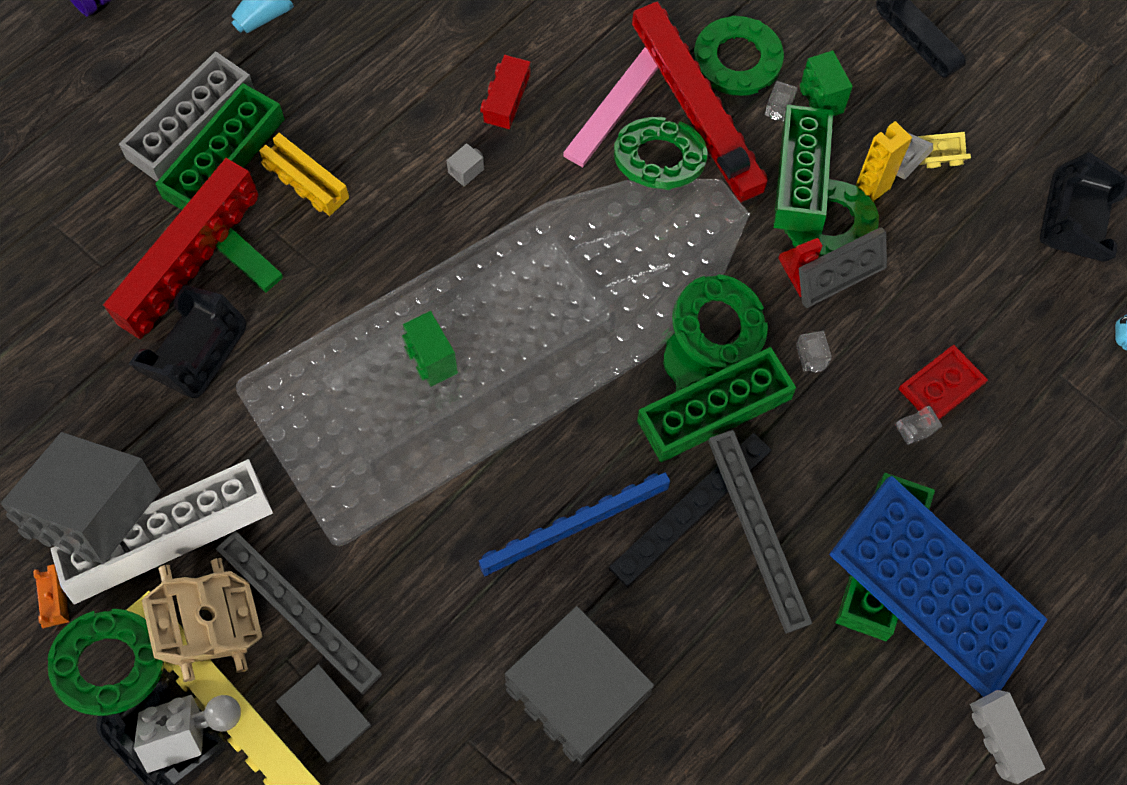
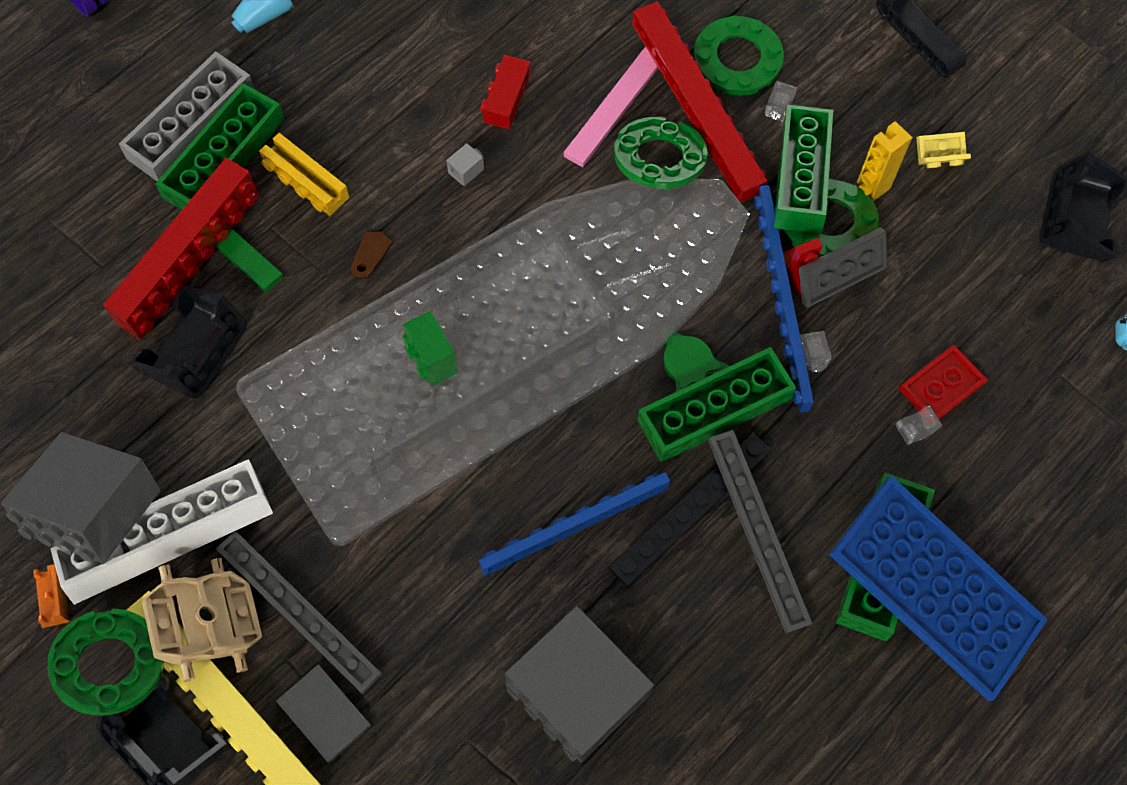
(176, 728): light grey brick -> none
(370, 252): none -> reddish brown piece
(734, 162): black brick -> none
(741, 299): green plate -> none
(784, 304): none -> blue plate
(826, 83): green brick -> none
(915, 154): light grey bracket -> none
(1006, 737): light grey brick -> none

